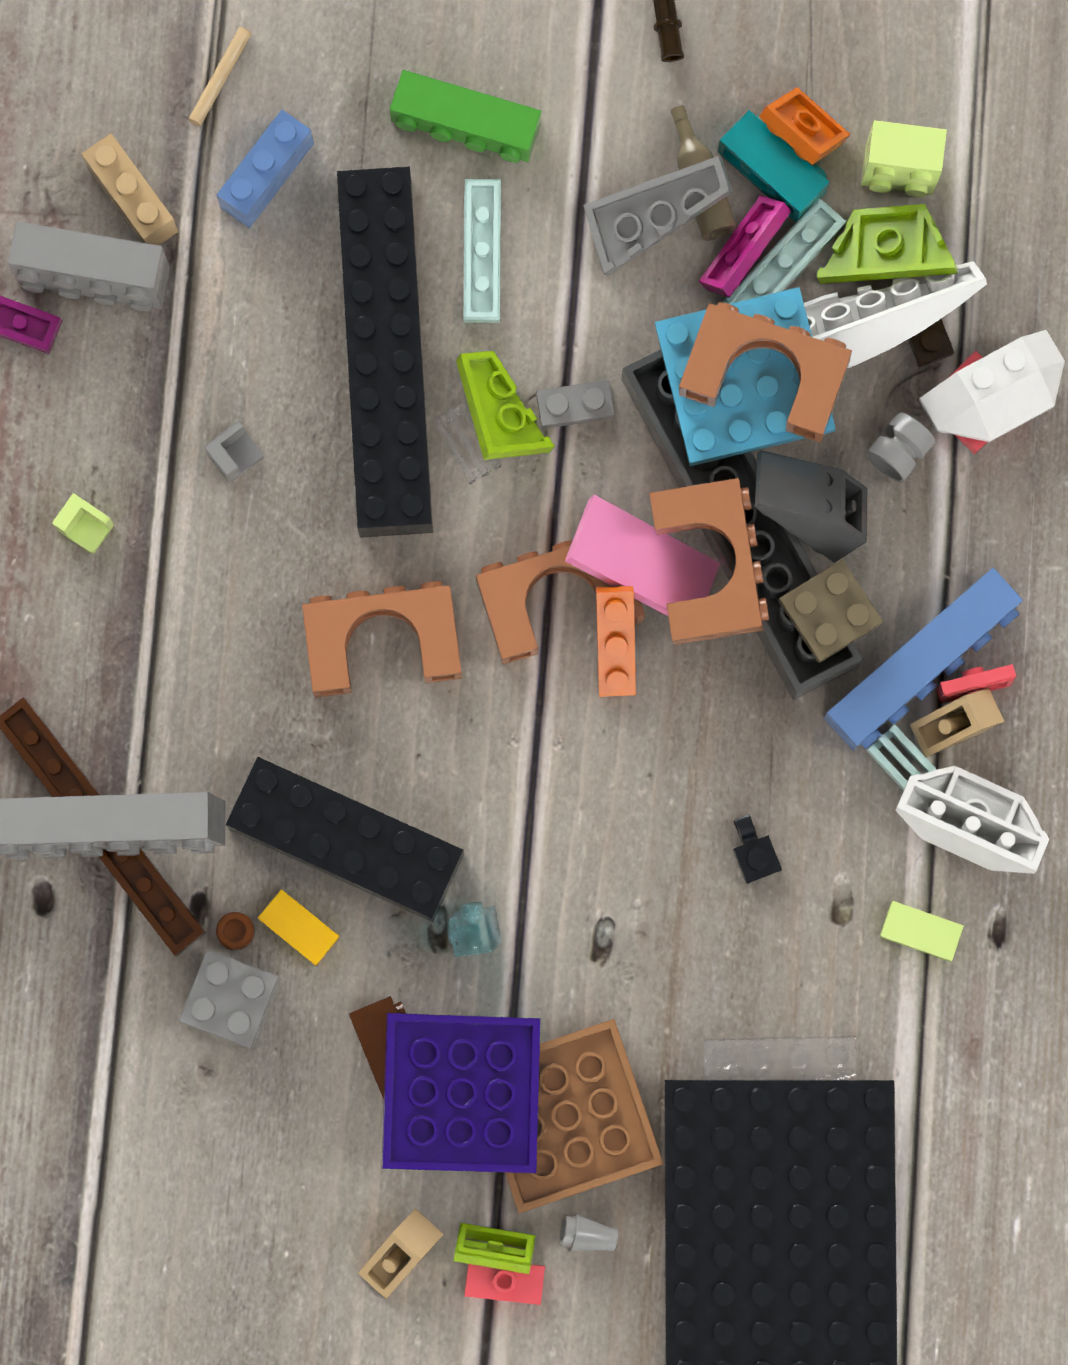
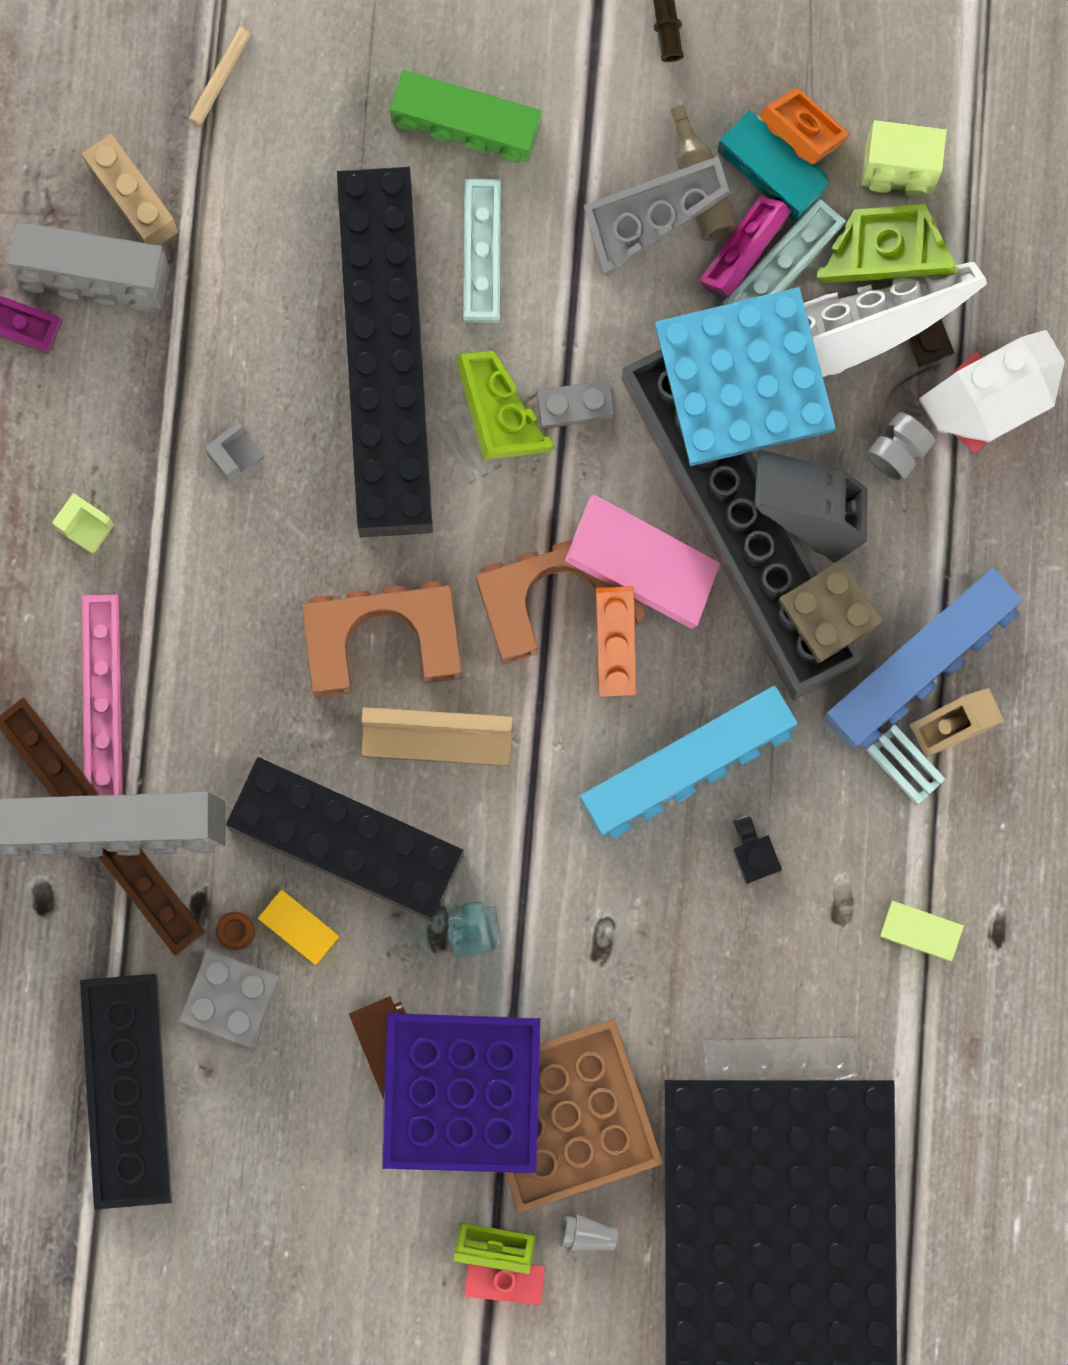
(102, 693): none -> bright pink tile
(125, 1091): none -> black plate
(265, 168): medium blue brick -> none
(400, 1253): tan slope -> none
(436, 736): none -> tan panel
(689, 762): none -> medium azure brick
(722, 509): nougat arch -> none
(729, 334): nougat arch -> none
(973, 819): white wedge -> none
(976, 680): coral plate -> none

